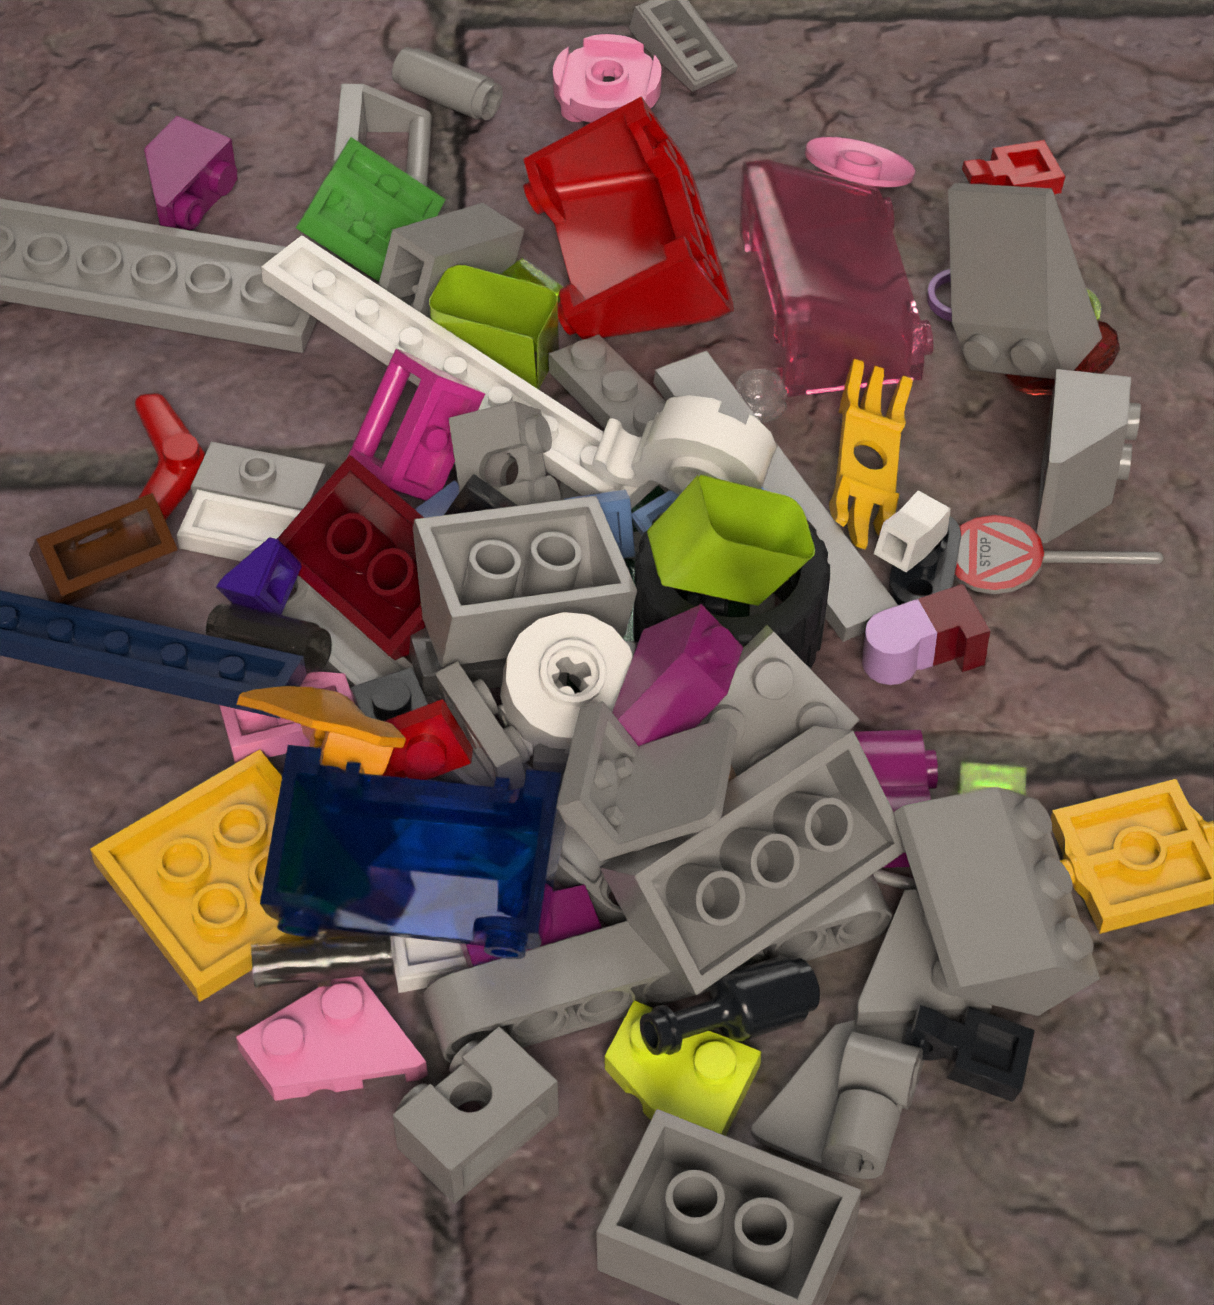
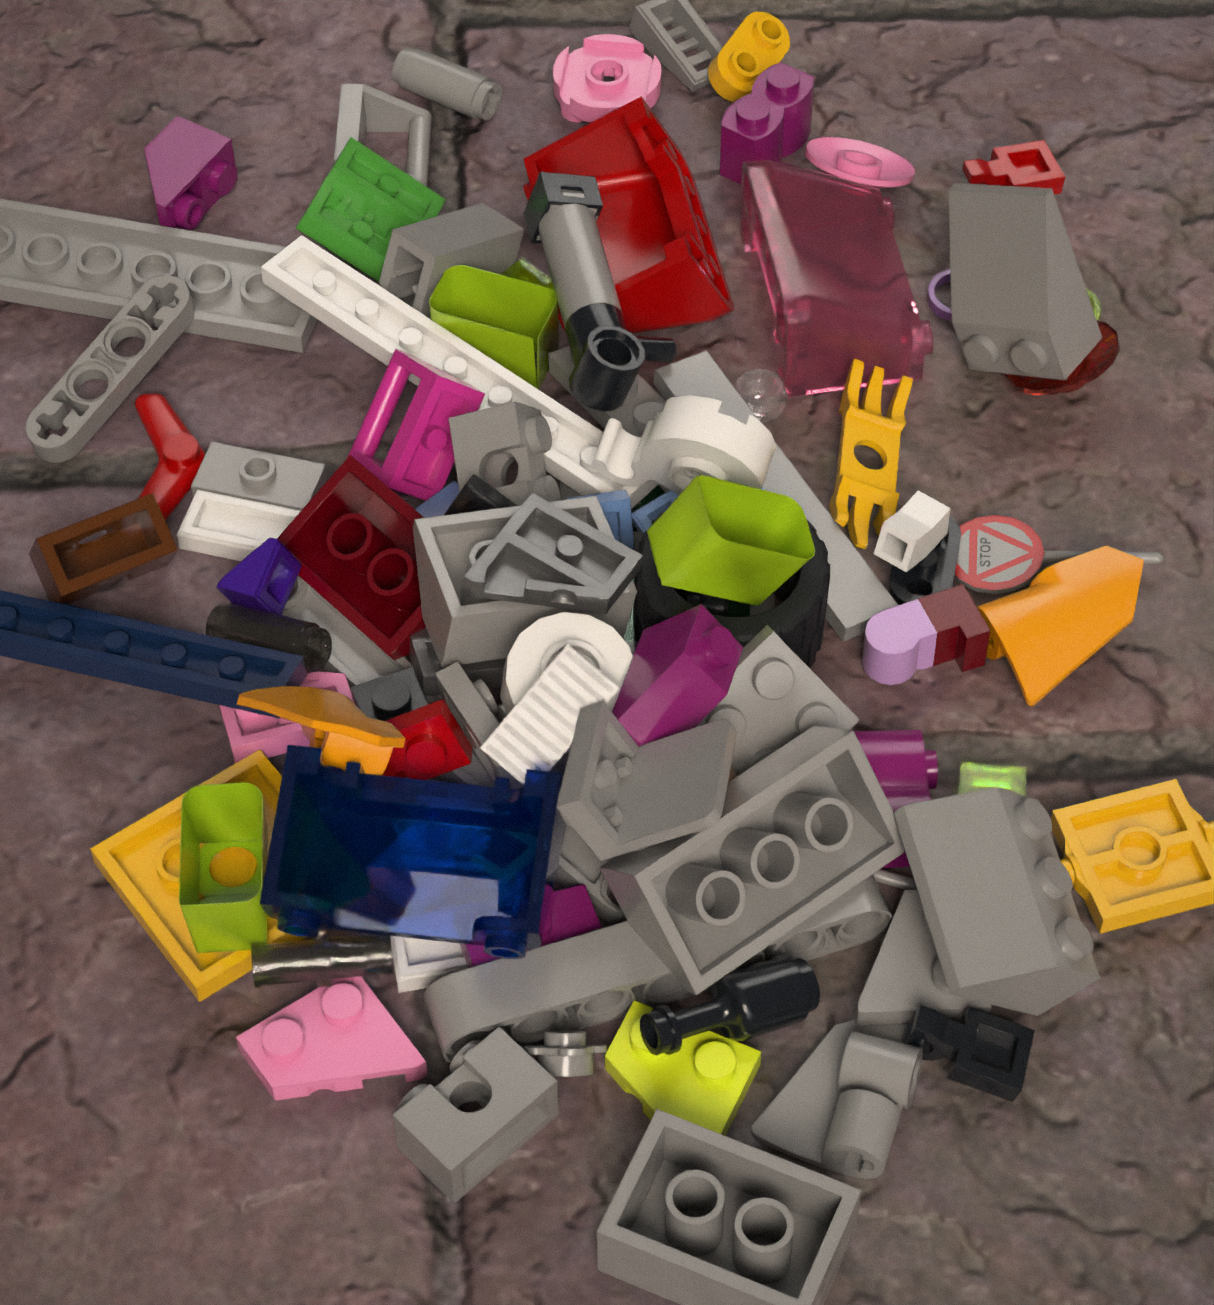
(103, 363): none -> light grey beam
(222, 819): none -> lime piece
(546, 716): none -> tile
(552, 562): none -> flat silver wing
(566, 1053): none -> light grey plate
(605, 354): none -> black piece
(749, 51): none -> yellow plate
(768, 121): none -> magenta brick
(1063, 617): none -> light orange panel
(1084, 448): light grey slope -> none

